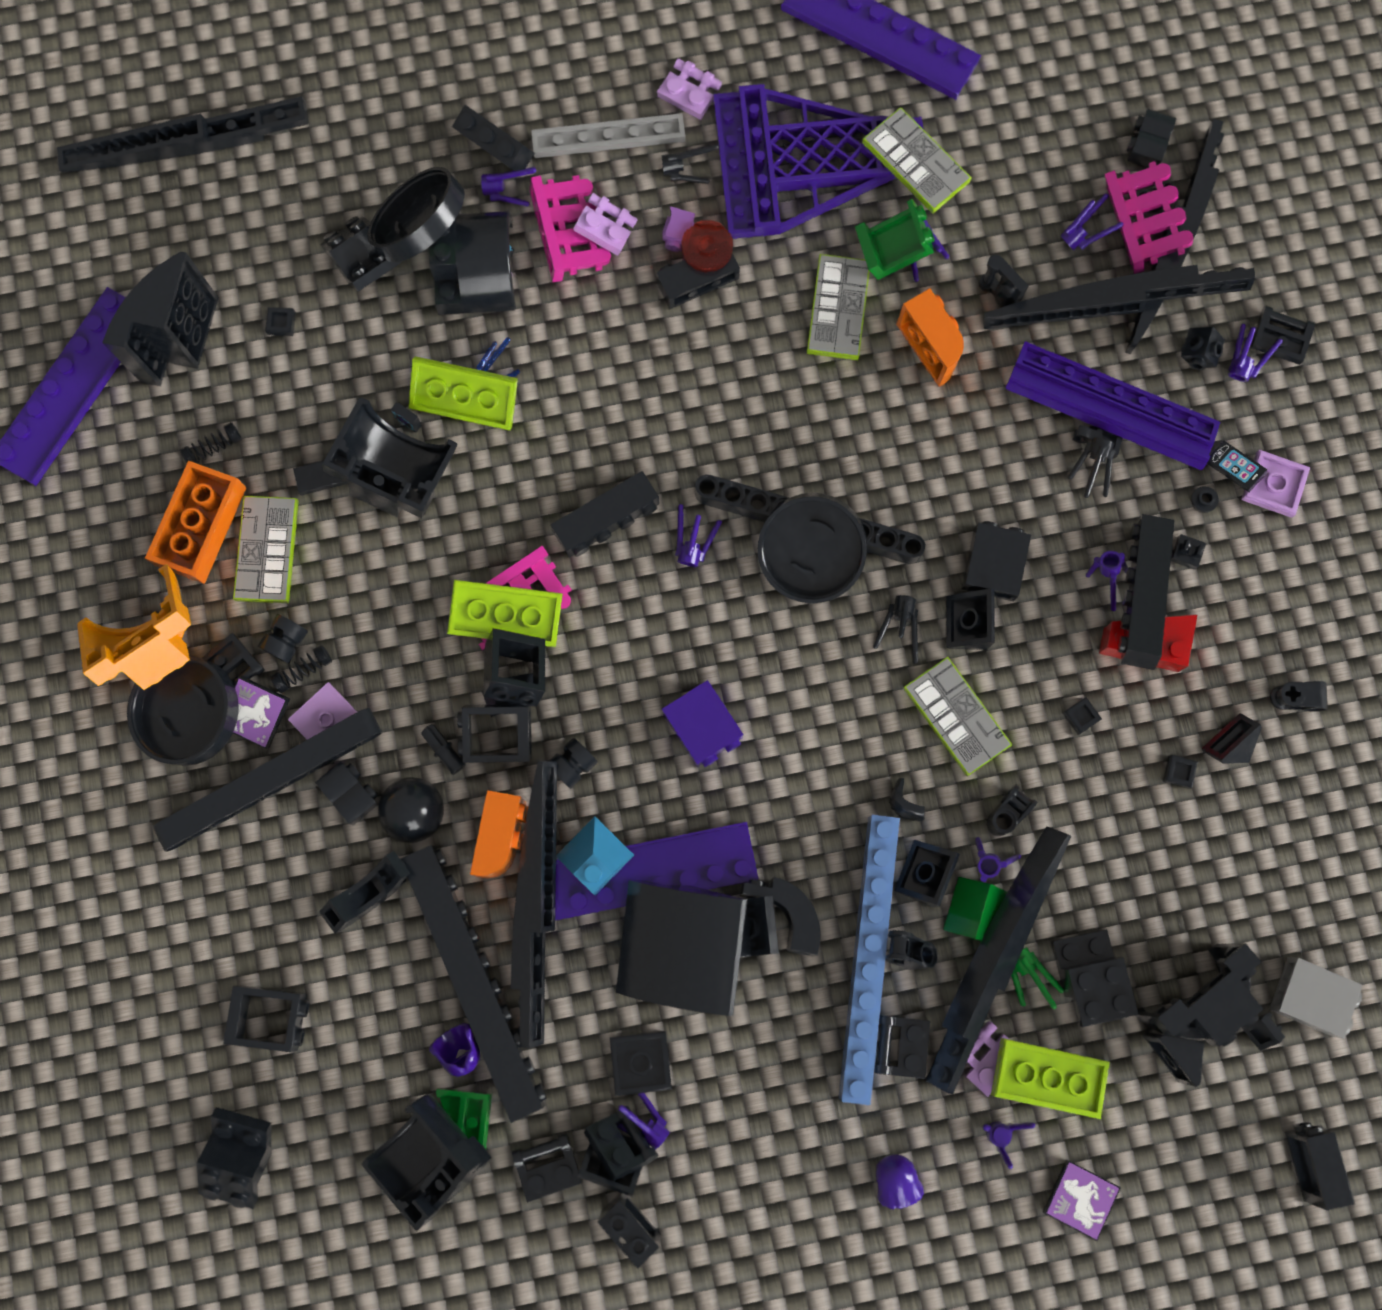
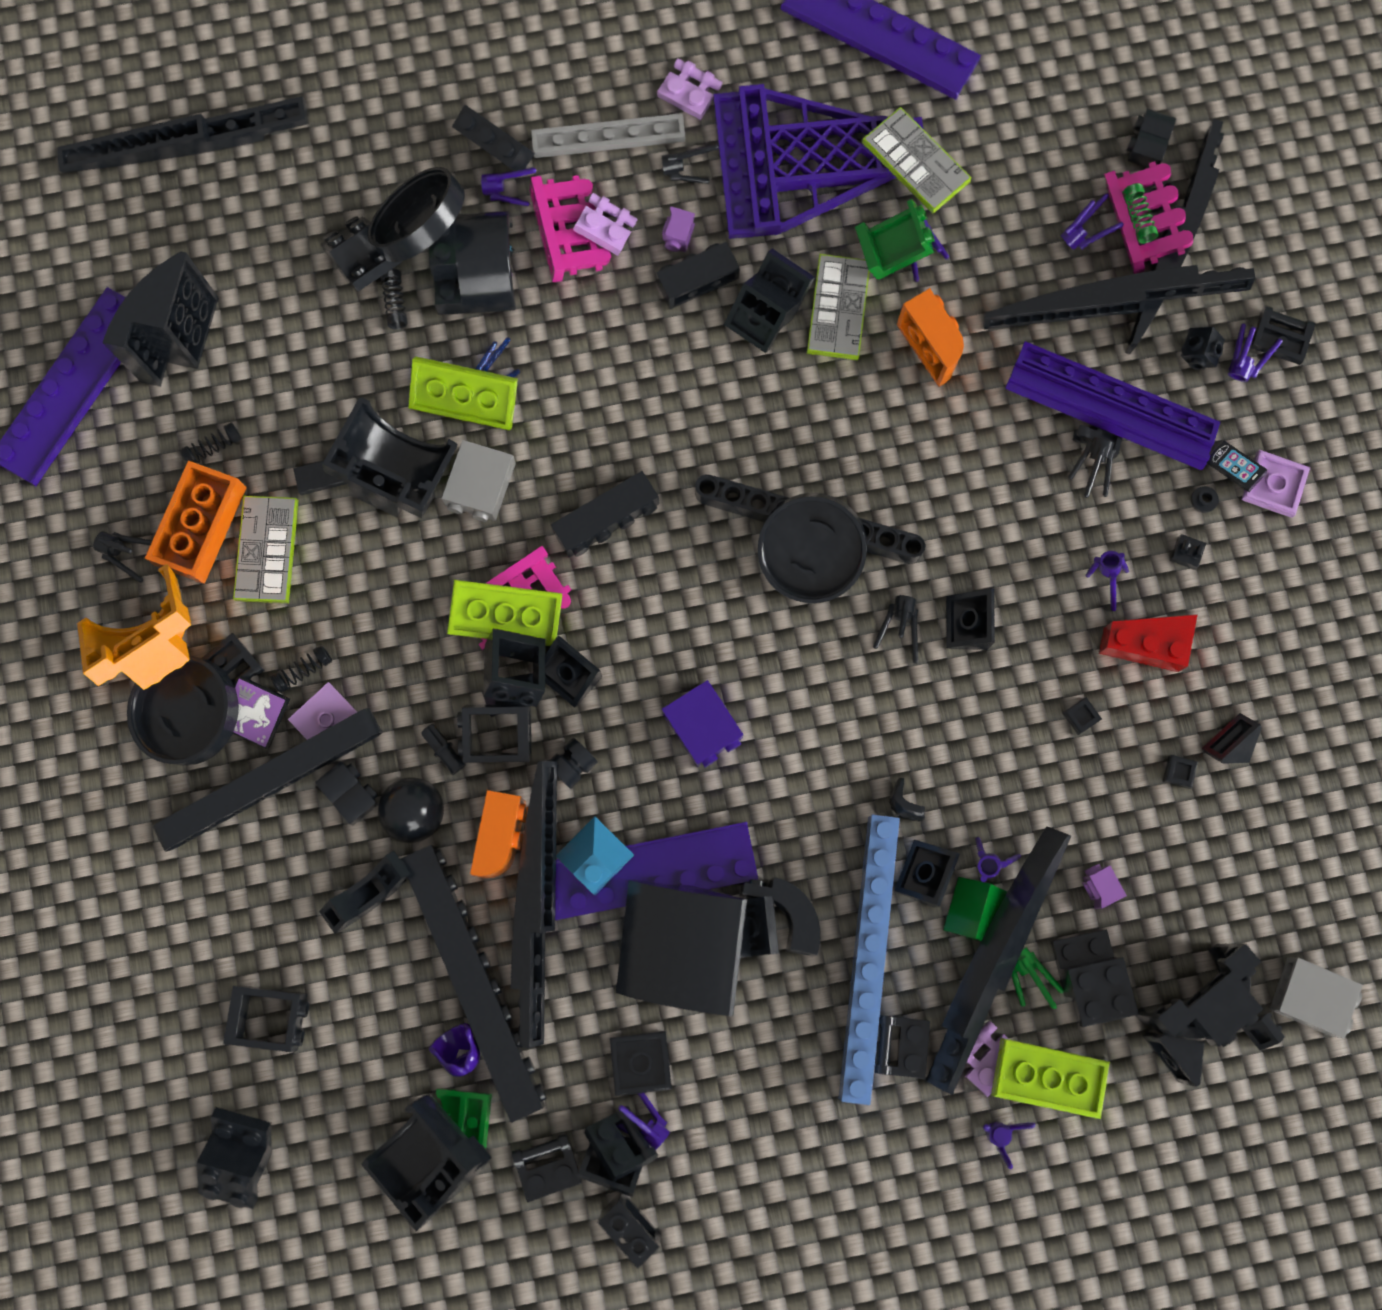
(112, 545): none -> black plant
(280, 321): black tile -> none
(283, 638): black wheel -> none
(397, 319): none -> black piece
(406, 417): black tile -> none
(478, 481): none -> light grey brick
(569, 672): none -> black slope
(689, 552): dark purple plant -> none
(707, 246): clear red tile -> none
(769, 300): none -> black bracket
(898, 1182): dark purple hair -> none
(910, 951): black piece -> none
(957, 716): tile -> none
(996, 560): black brick -> none
(1009, 288): black plate -> none
(1013, 808): black piece -> none
(1081, 1200): tile -> none
(1102, 886): none -> medium lavender window
(1147, 233): none -> green piece
(1147, 592): black brick -> none
(1303, 696): black piece -> none
(1319, 1166): black window -> none

